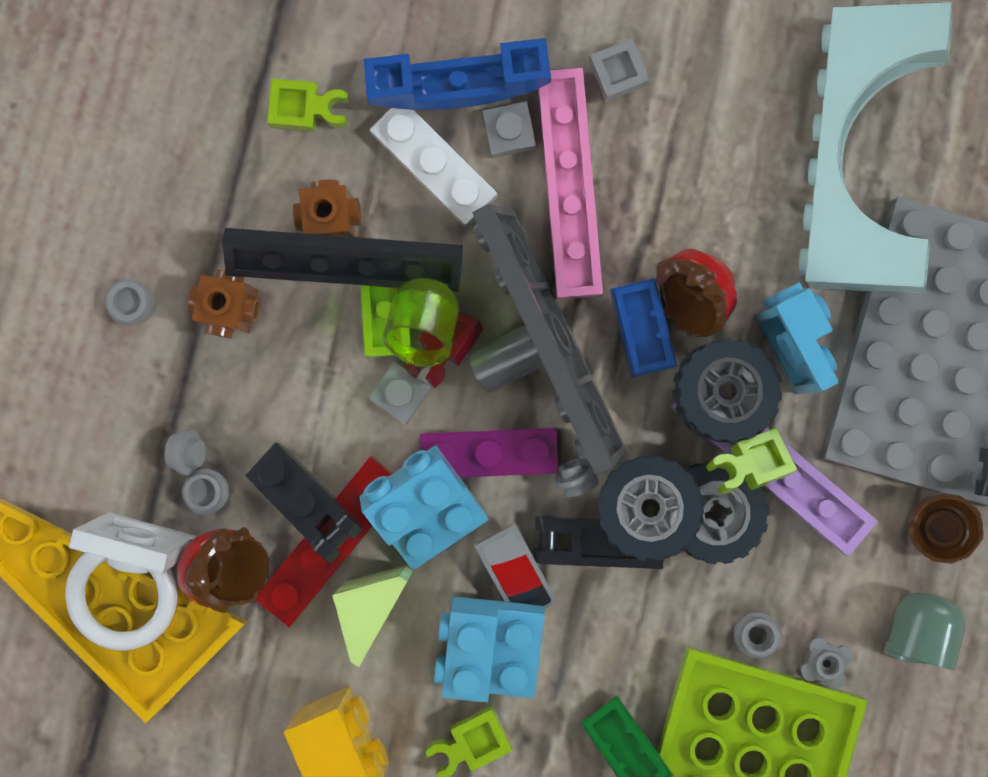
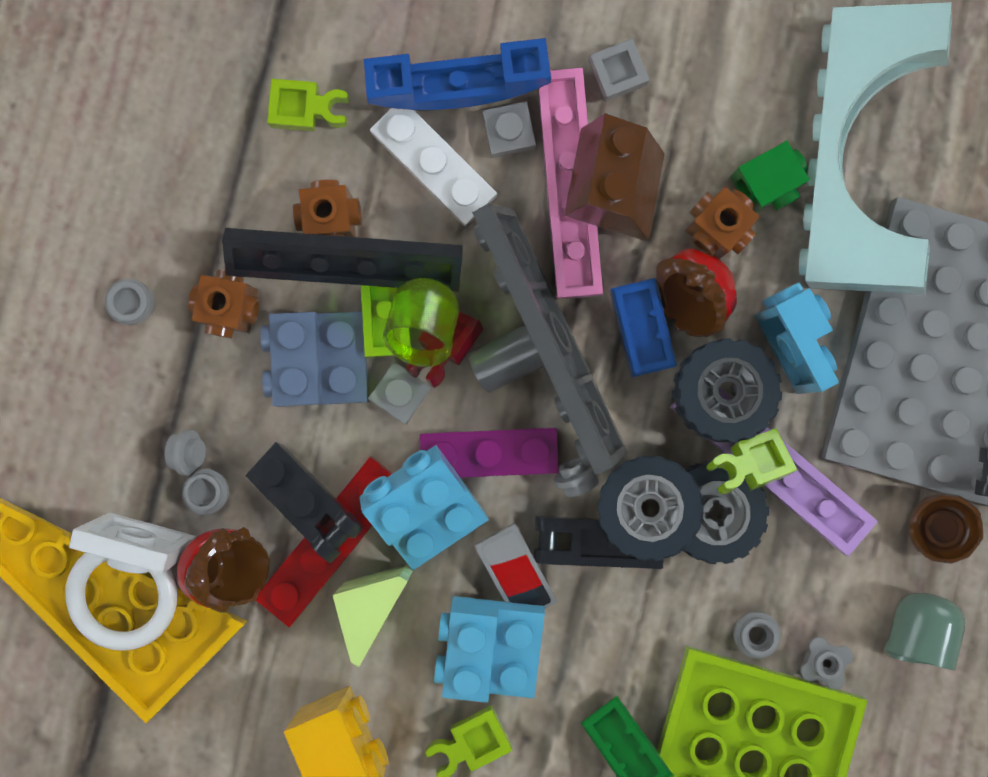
(315, 359): none -> sand blue plate
(615, 177): none -> reddish brown slope
(709, 232): none -> dark orange brick
(772, 177): none -> green brick

